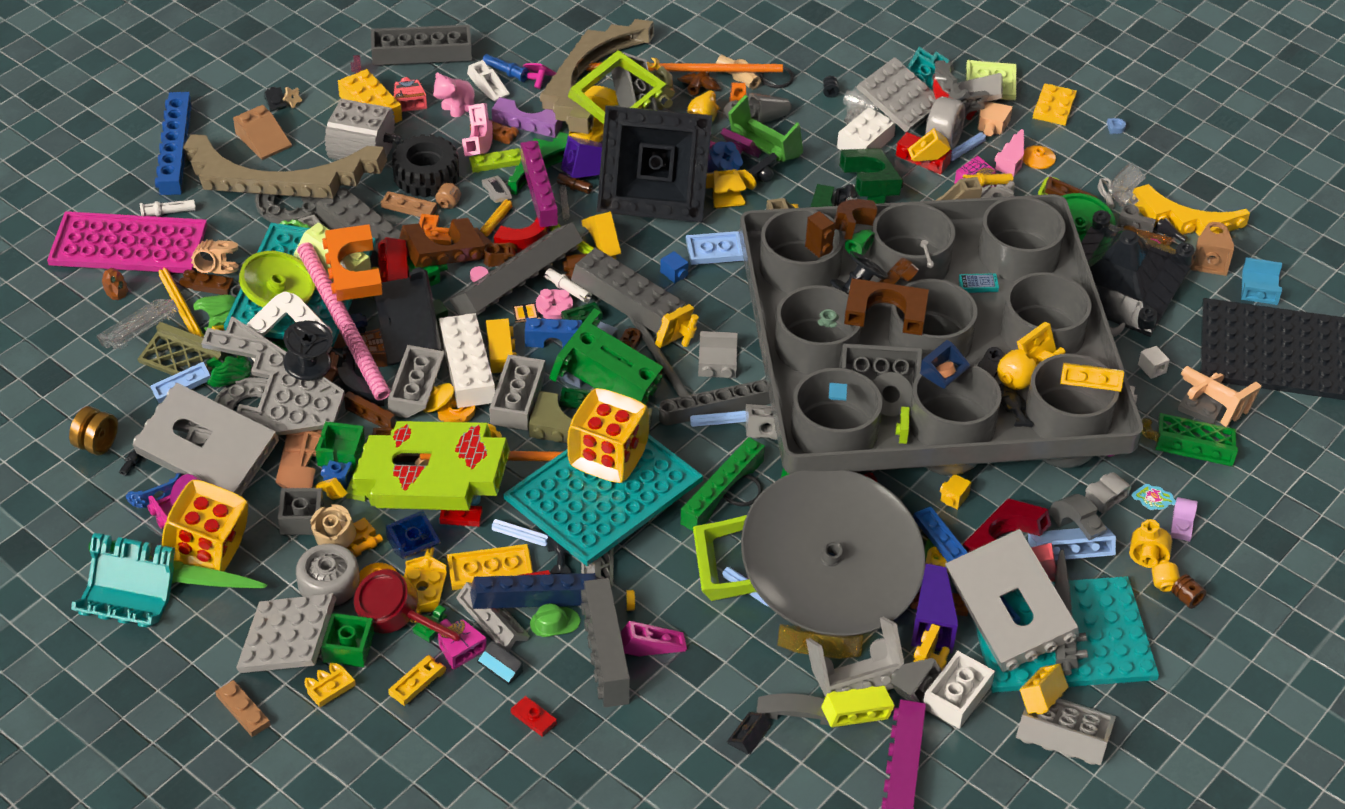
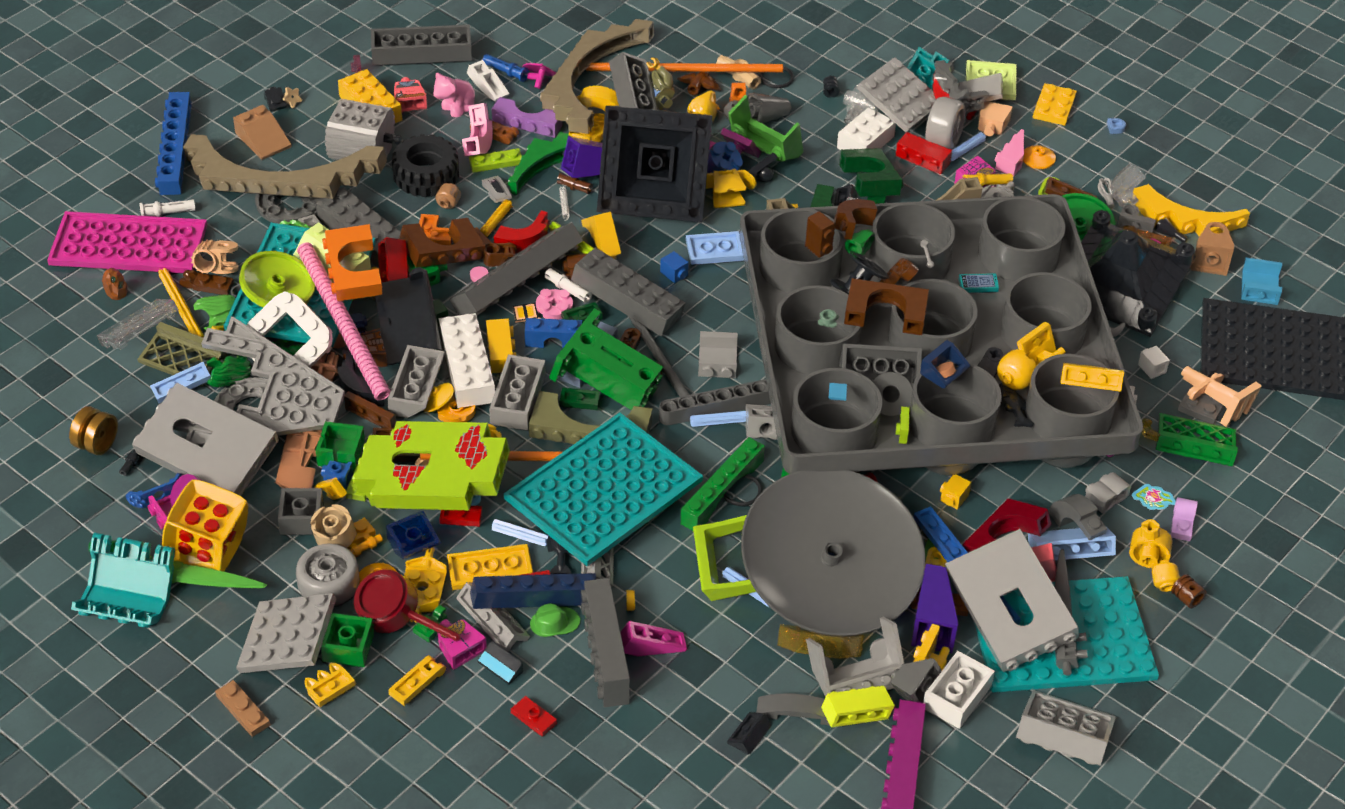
(307, 350): black piece -> none
(408, 204): medium nougat plate -> none
(539, 184): magenta brick -> none
(608, 435): yellow piece -> none
(617, 59): lime windscreen -> none
(676, 325): yellow plate -> none
(929, 147): yellow slope -> none
(1044, 689): yellow brick -> none

